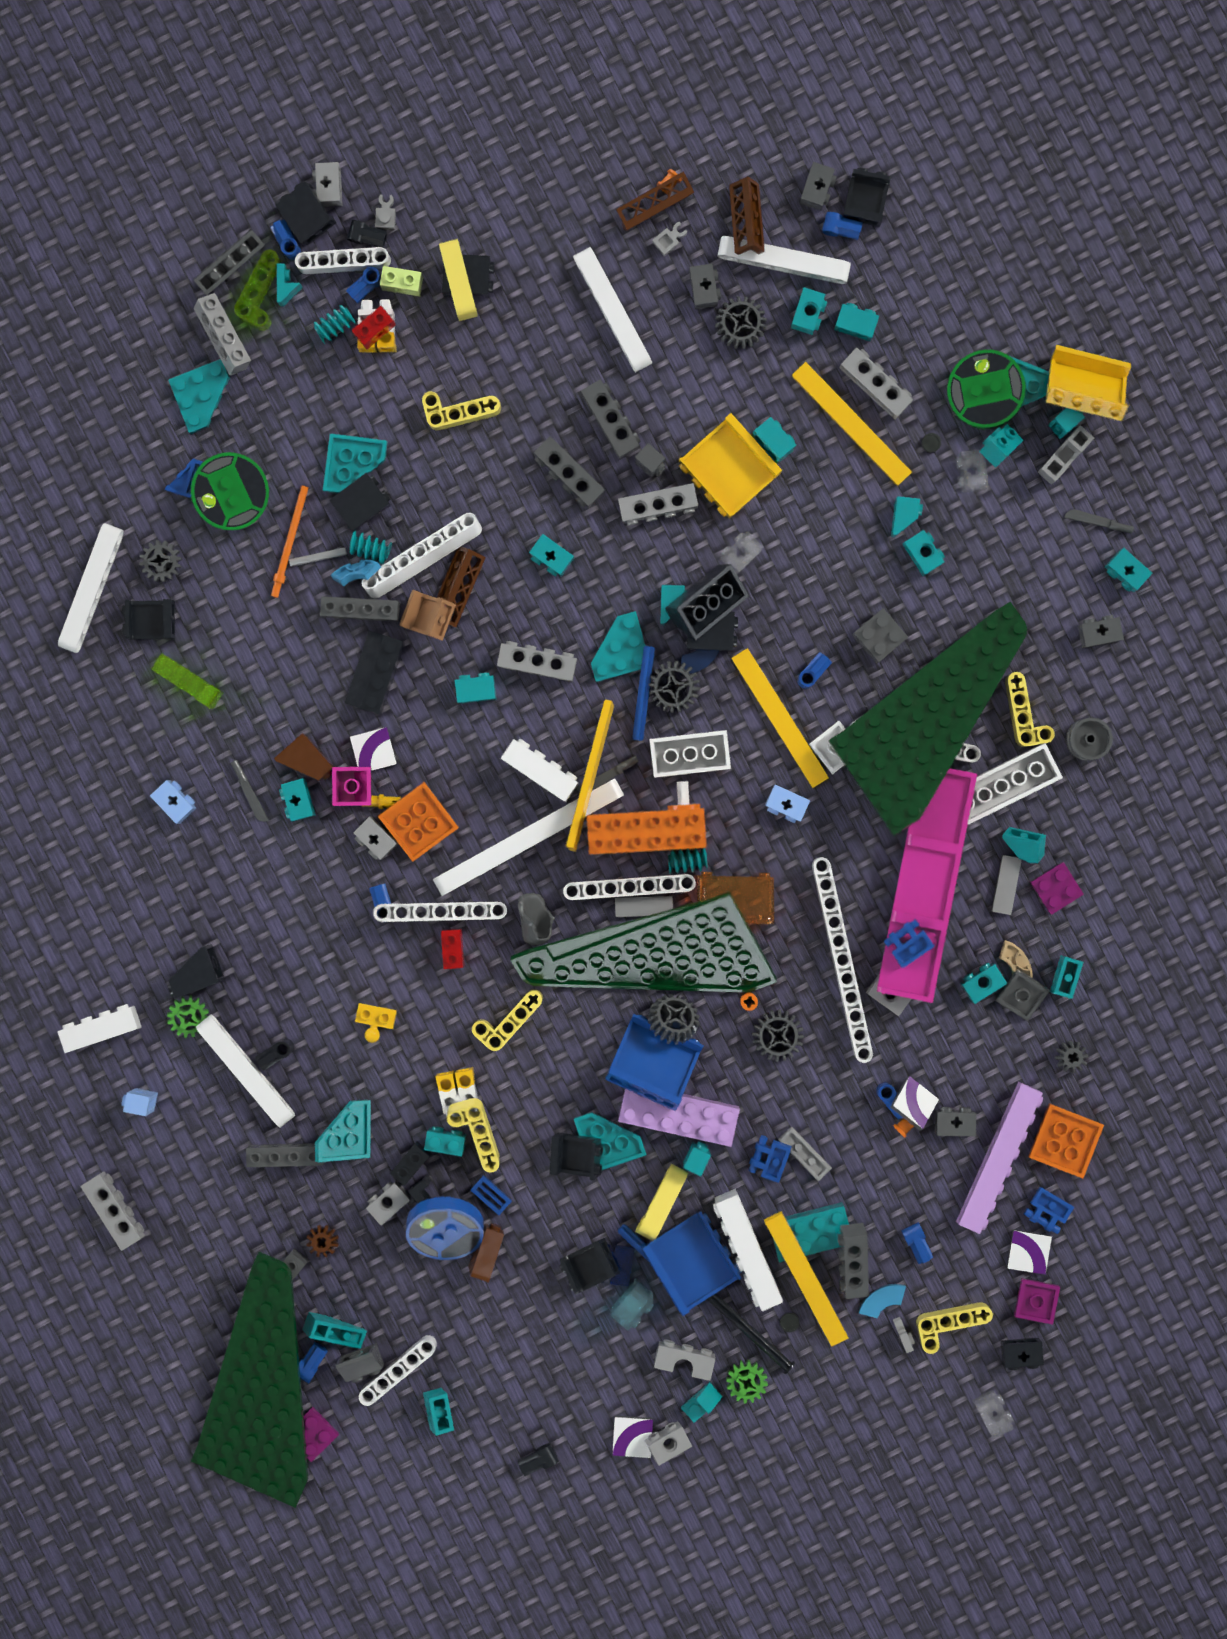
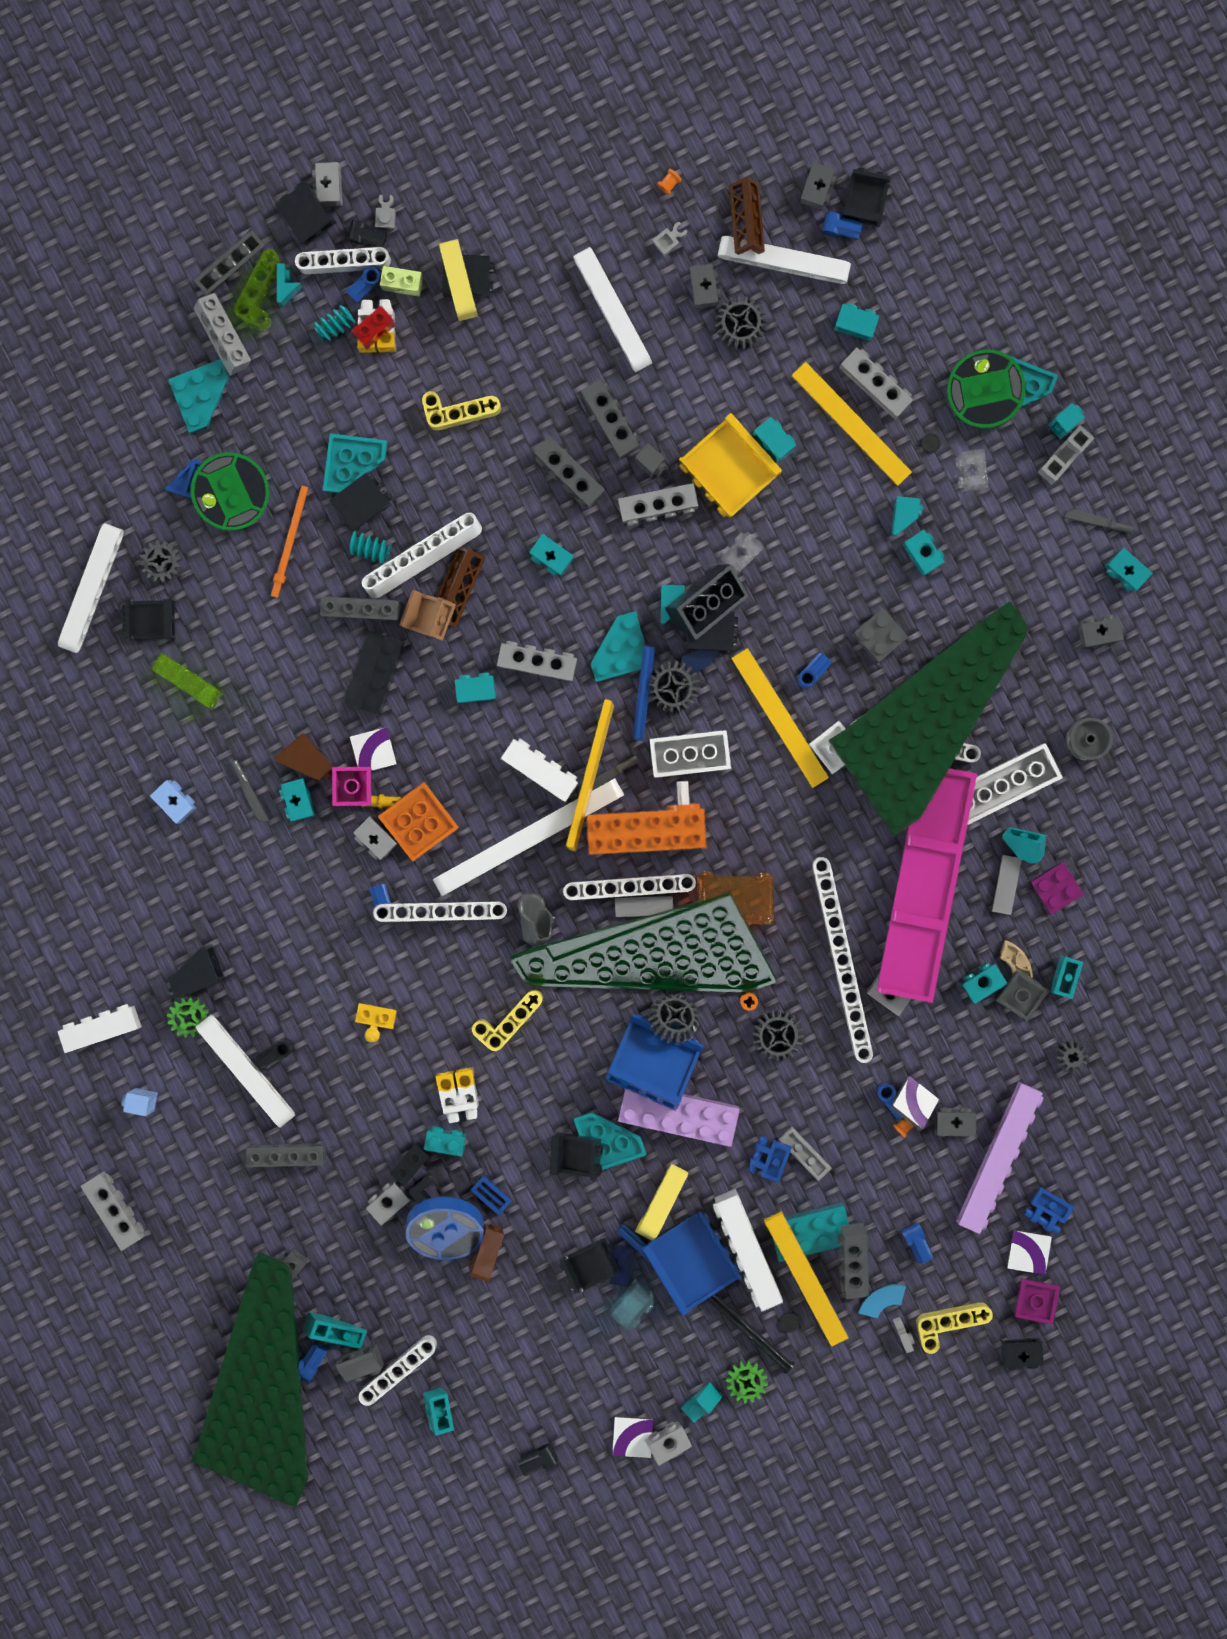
(285, 238): blue piece -> none
(315, 1238): reddish brown gear -> none
(317, 1433): magenta plate -> none
(318, 556): light grey bar -> none
(347, 1134): teal plate -> none
(361, 570): dark azure tile -> none
(452, 948): red brick -> none
(479, 1135): light yellow beam -> none
(646, 214): reddish brown fence -> none
(669, 1354): light grey arch -> none
(687, 860): teal piece -> none
(697, 1158): teal brick -> none
(798, 803): light blue brick -> none
(809, 299): teal brick -> none
(912, 948): blue plate -> none
(986, 1405): clear brick -> none
(1000, 444): teal brick -> none
(1024, 708): light yellow beam -> none
(1066, 1140): orange plate -> none
(1088, 382): yellow panel -> none

